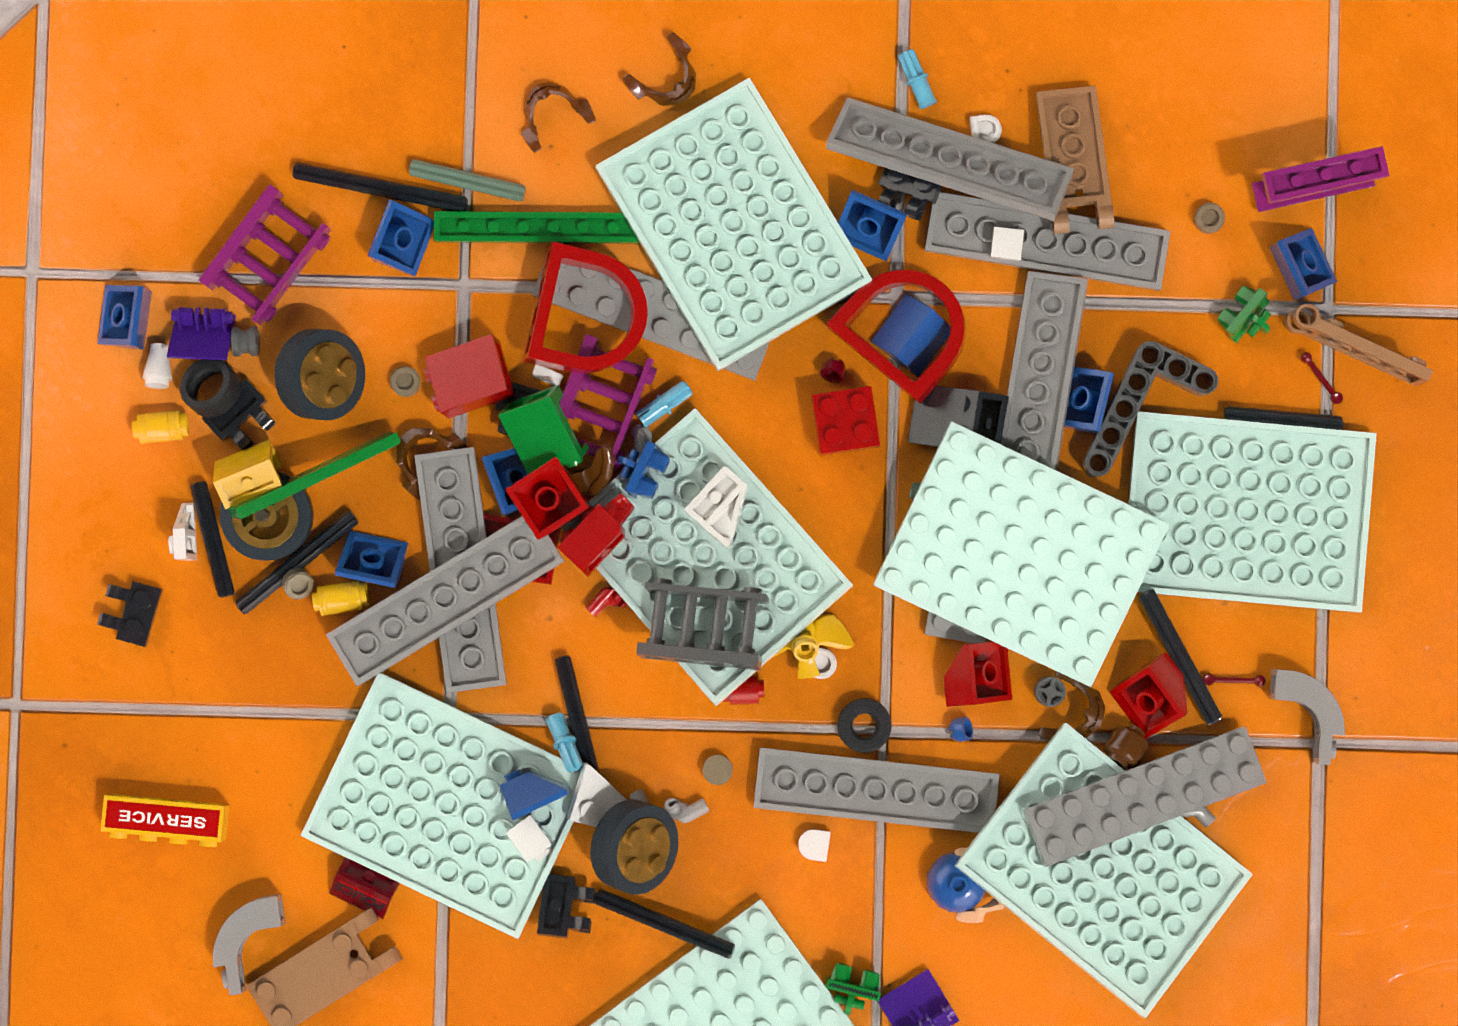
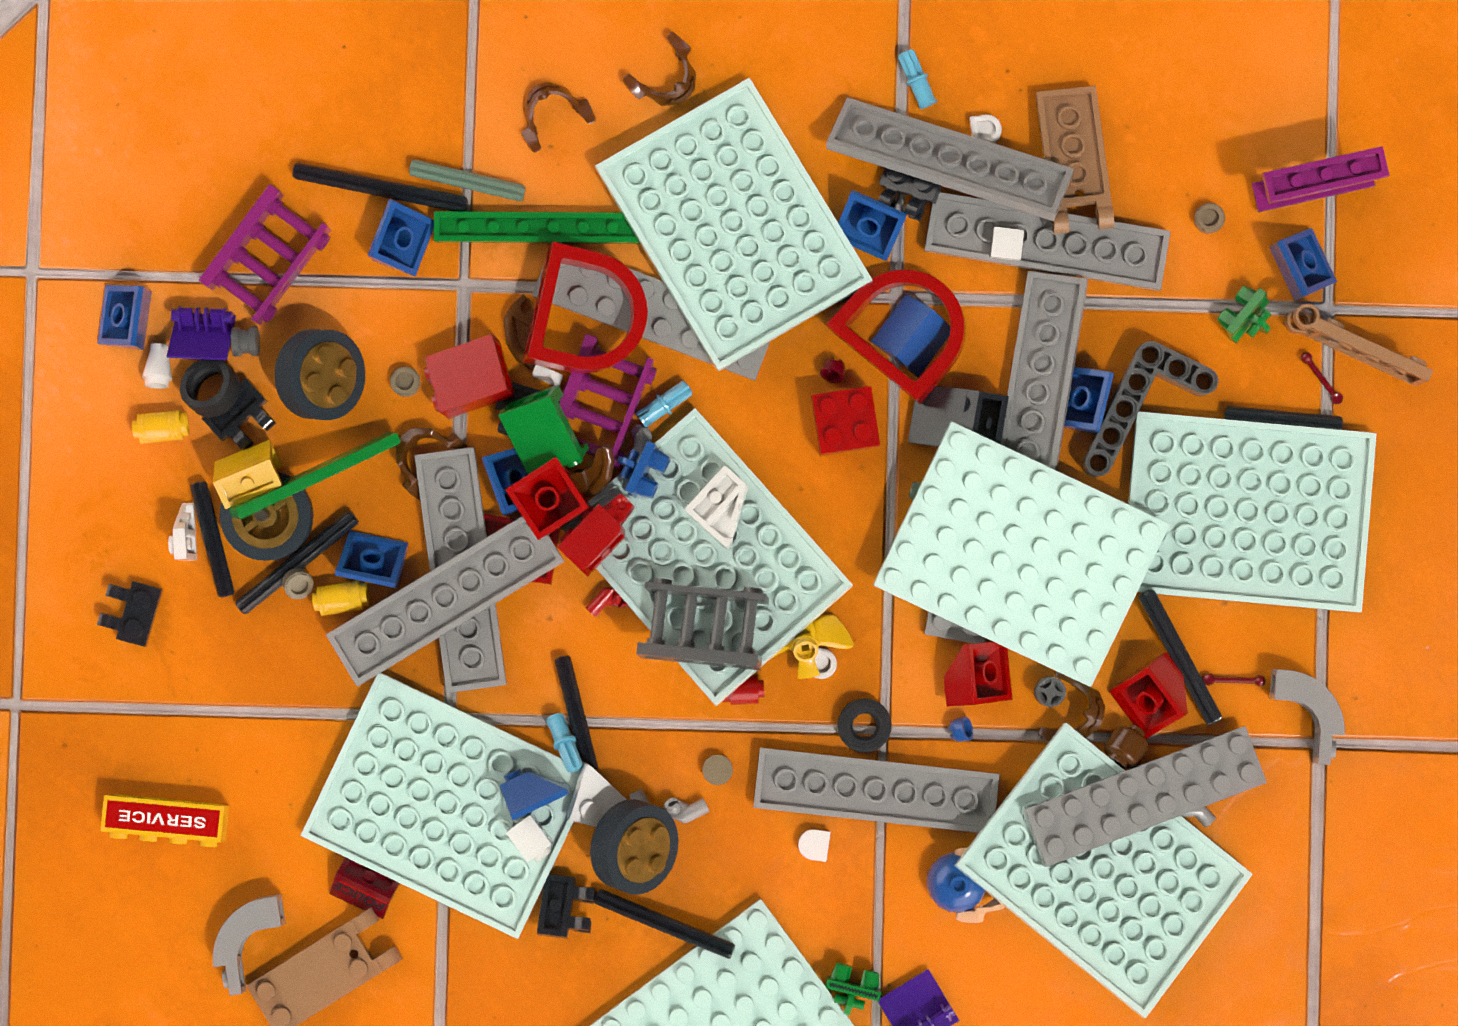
(517, 329): none -> reddish brown piece

